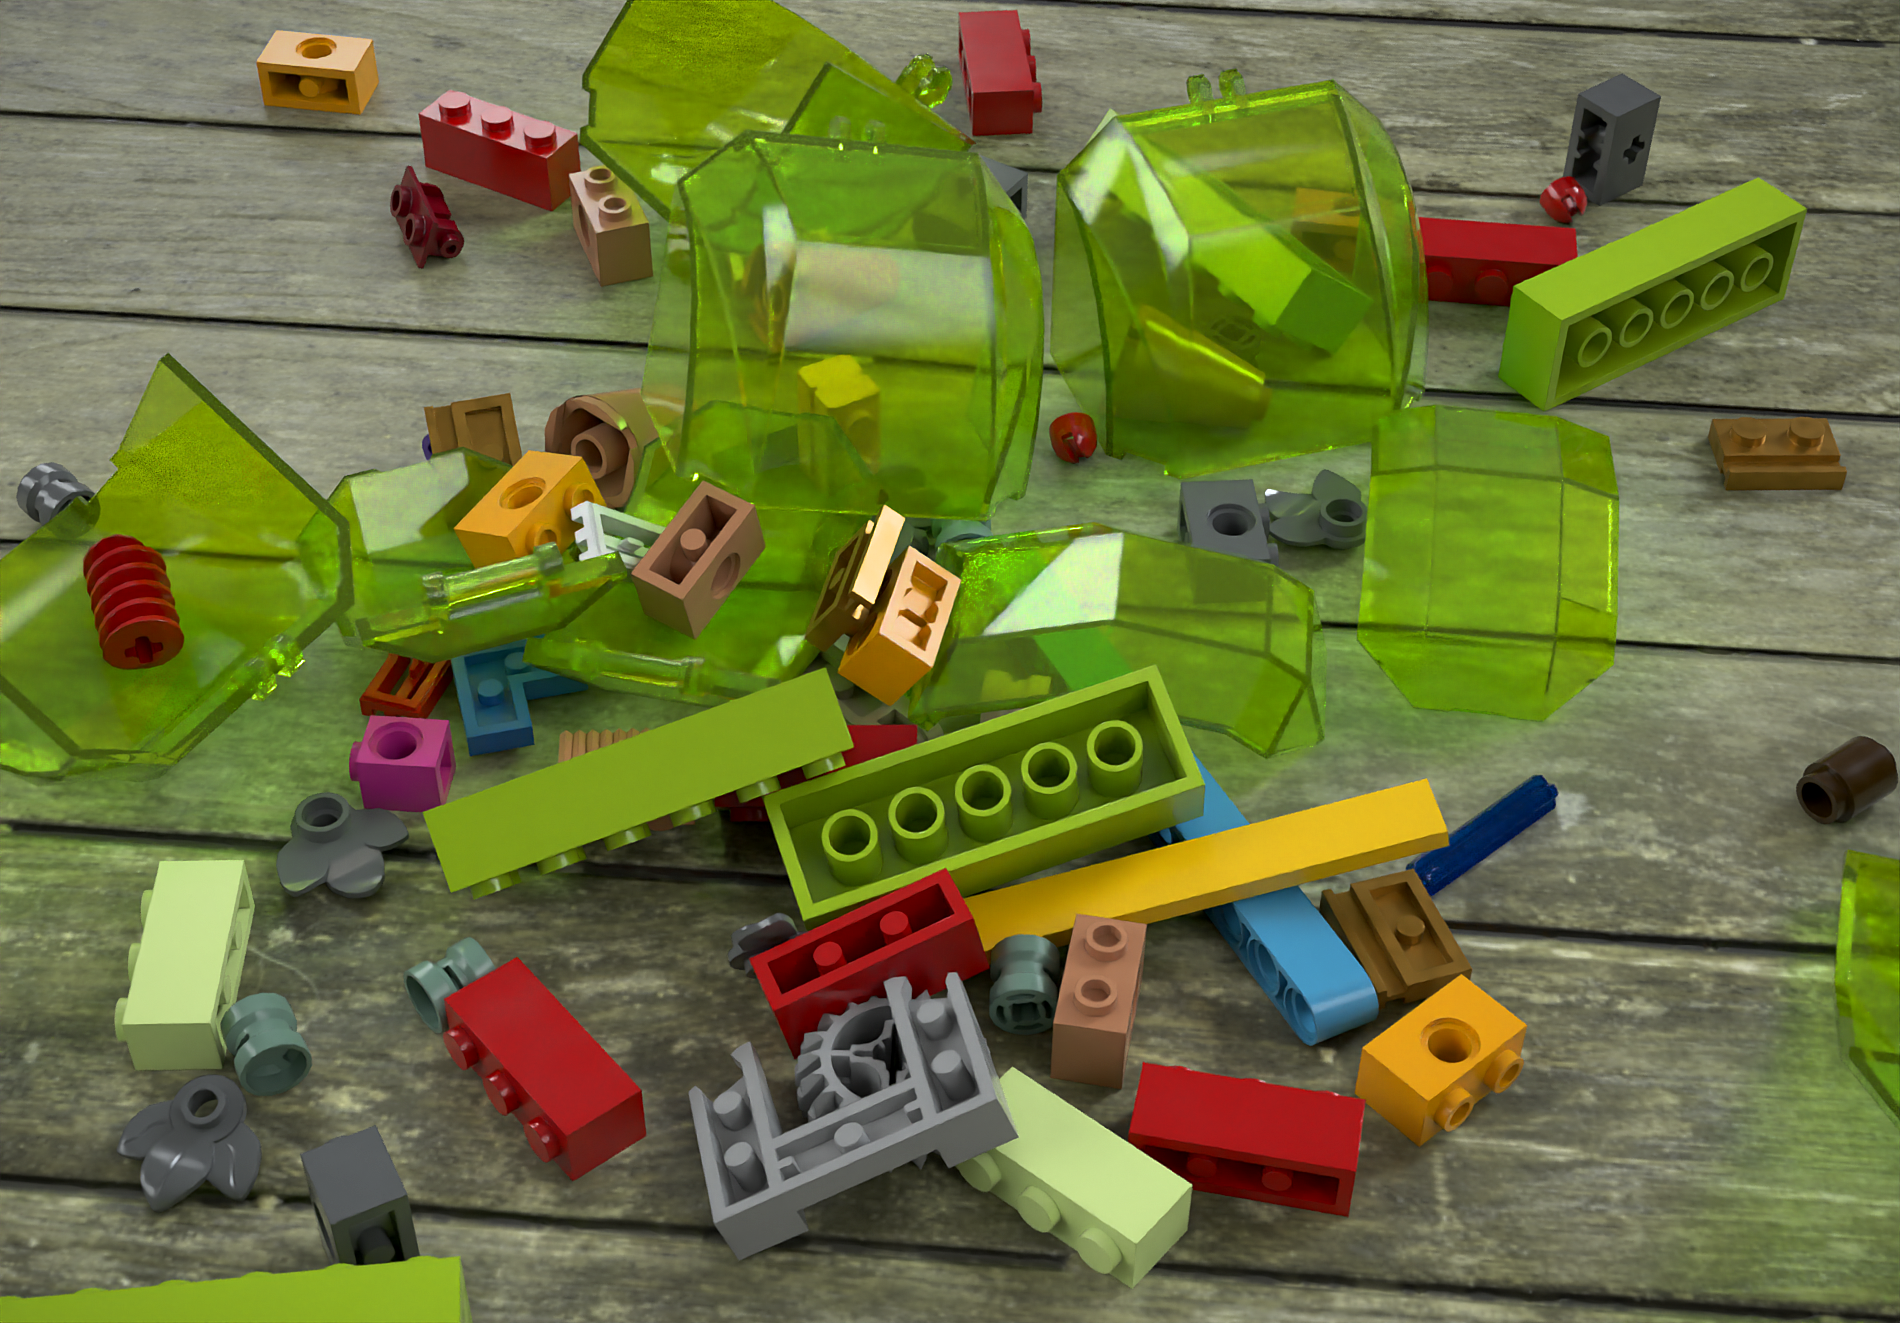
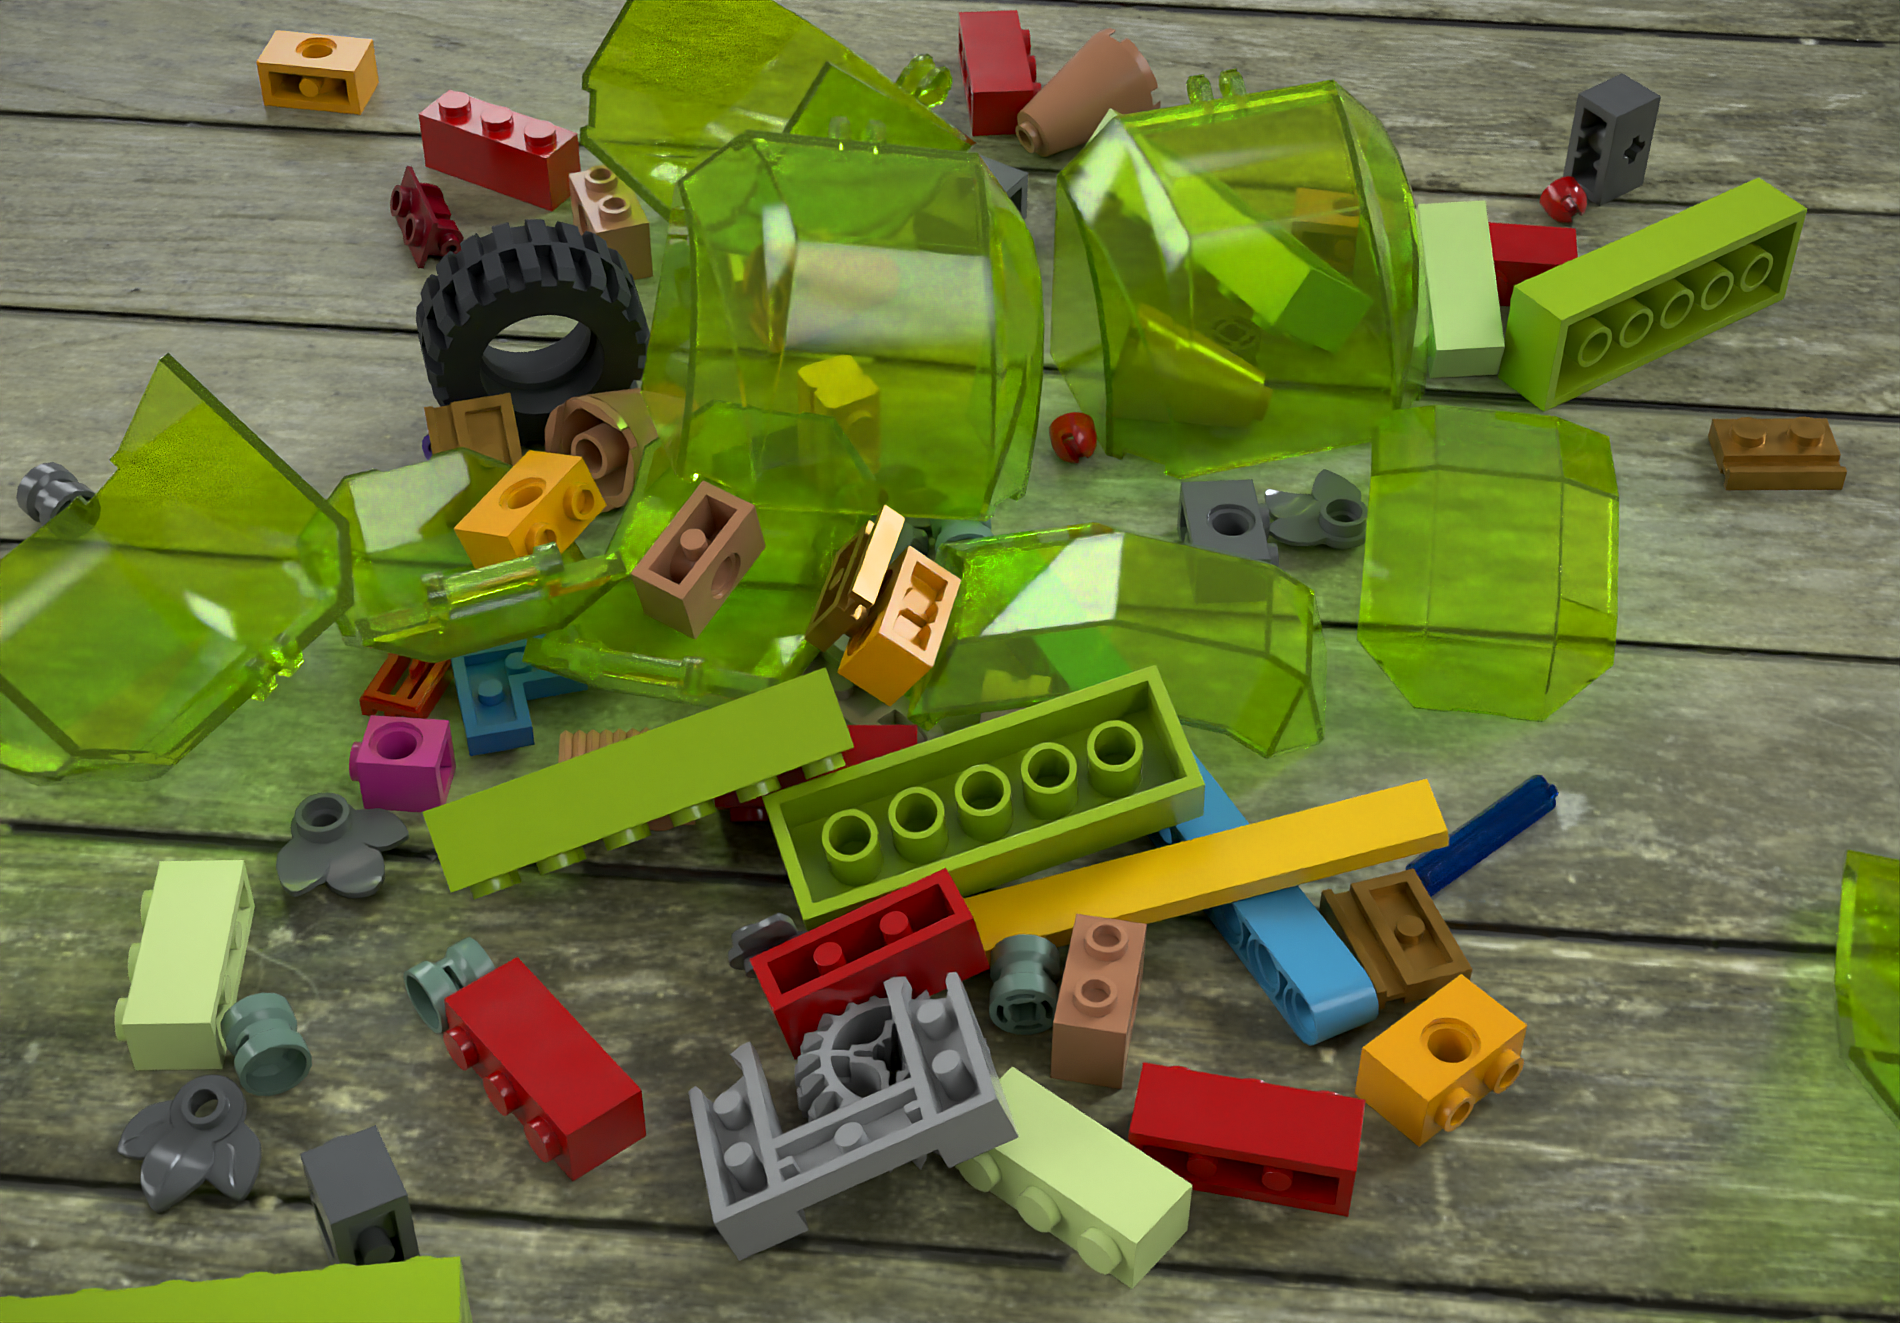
(132, 603): red piece -> none
(524, 276): none -> black tyre
(600, 519): tile -> none
(1081, 93): none -> nougat cone
(1462, 290): none -> yellowish green brick
(1847, 781): dark brown brick -> none

